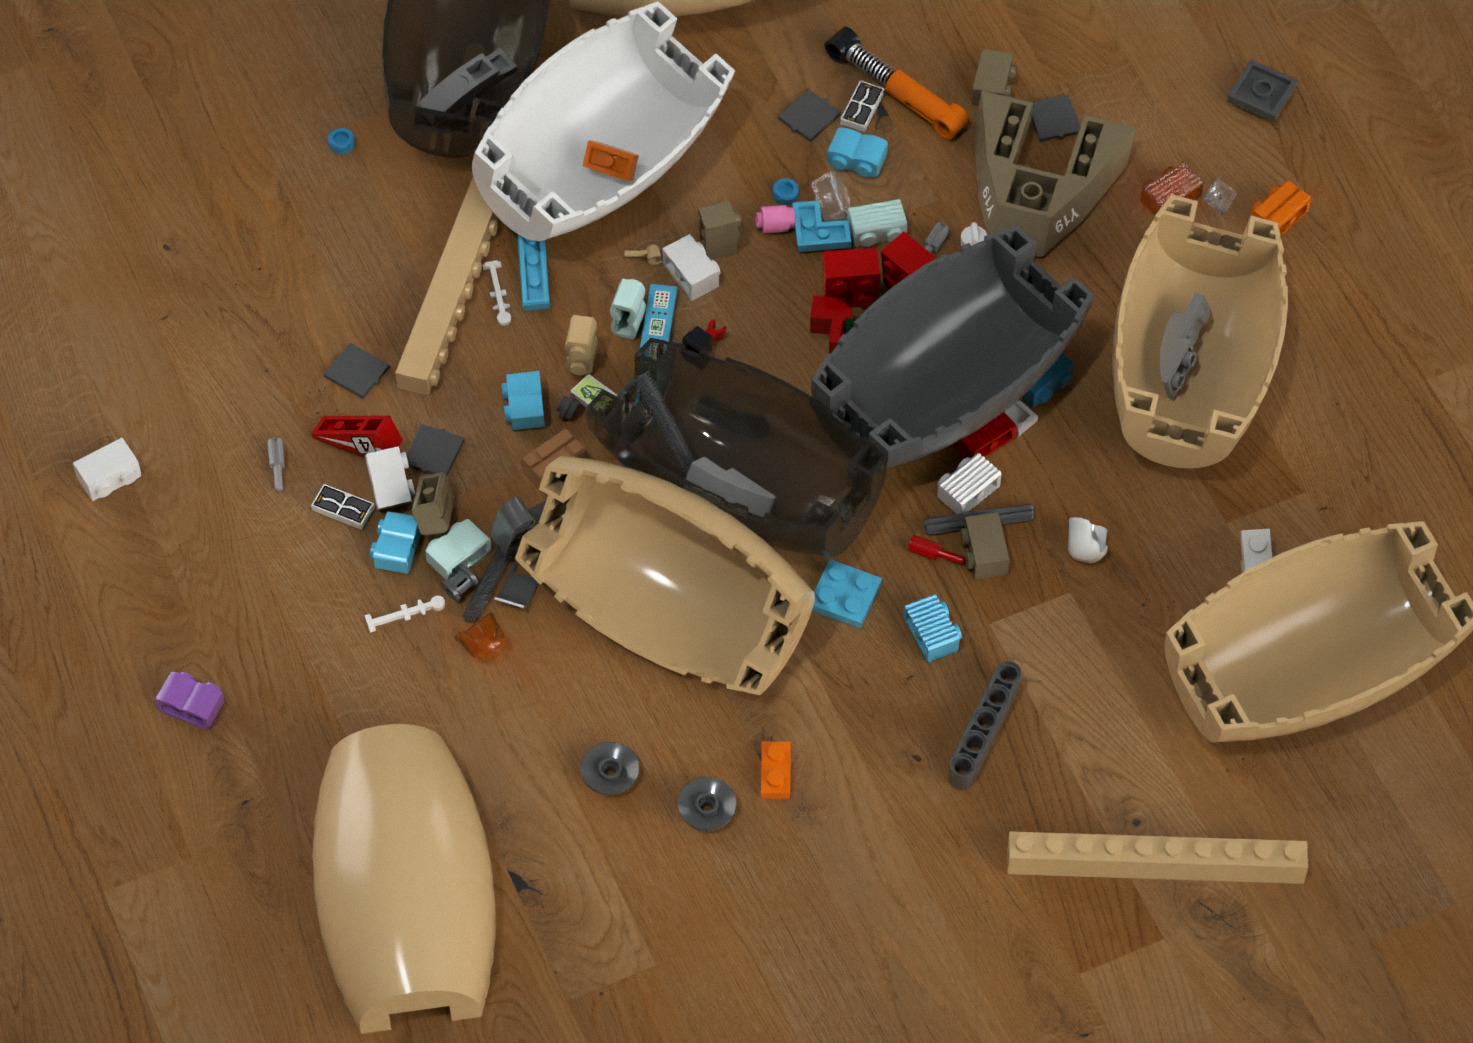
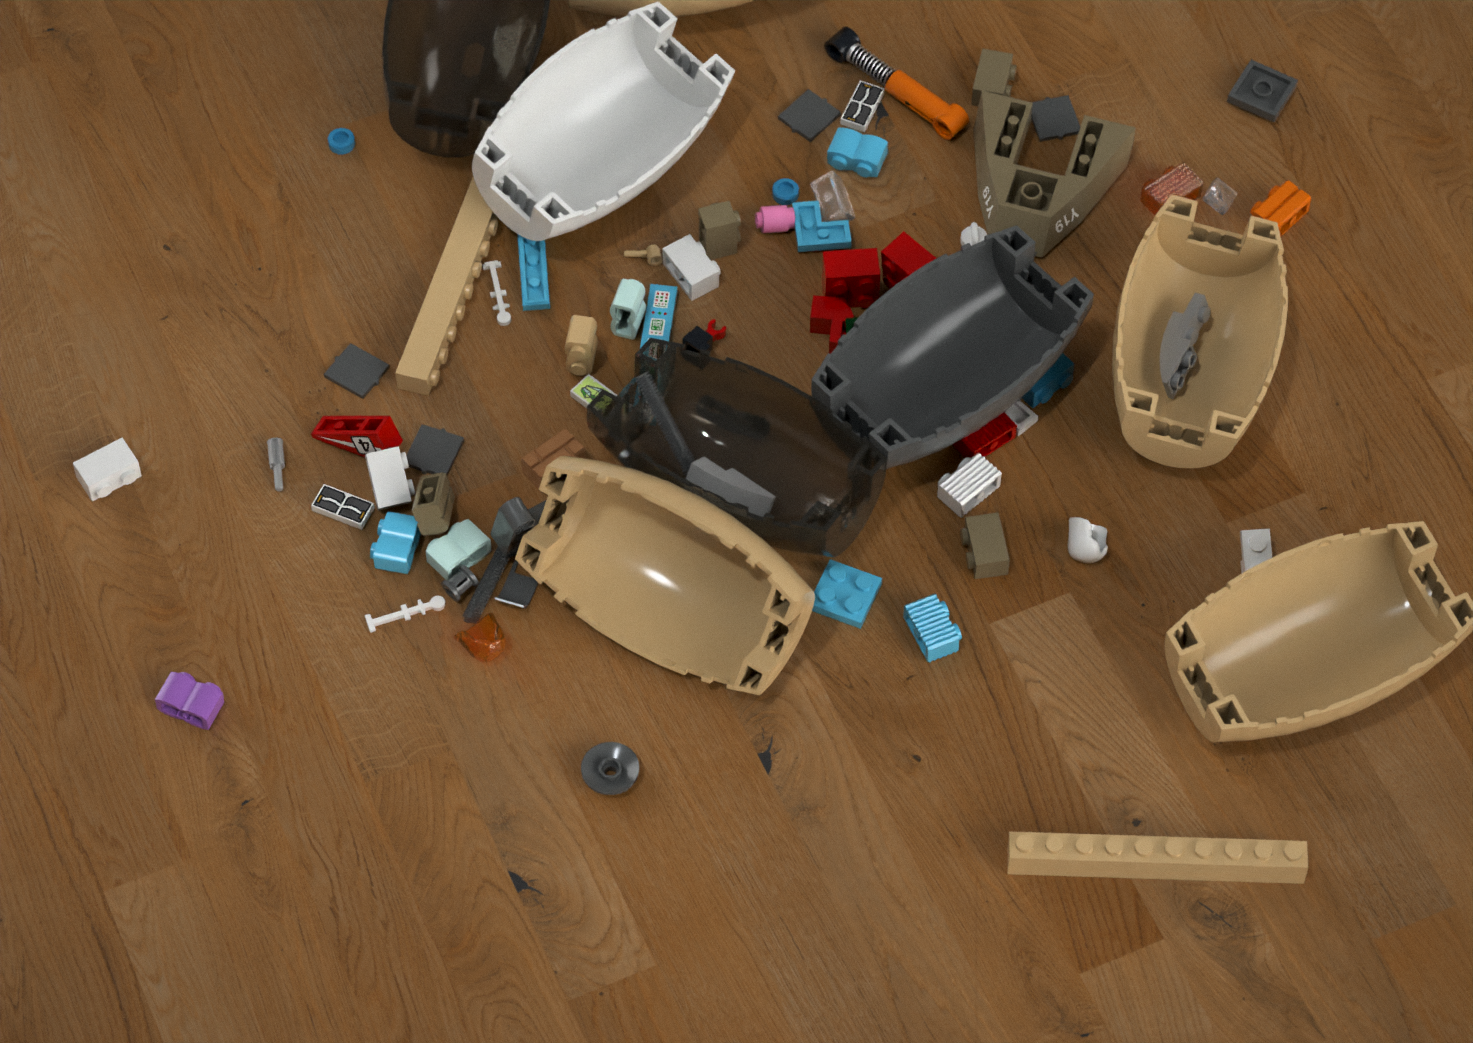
(402, 878): tan windscreen -> none
(468, 81): light grey slope -> none
(525, 400): medium azure brick -> none
(568, 406): dark grey plate -> none
(610, 160): orange plate -> none
(702, 793): dark grey dish -> none
(775, 769): orange plate -> none
(876, 222): light aqua brick -> none
(932, 550): red axle -> none
(936, 237): light grey axle -> none
(956, 521): dark grey axle -> none
(980, 736): dark grey beam -> none

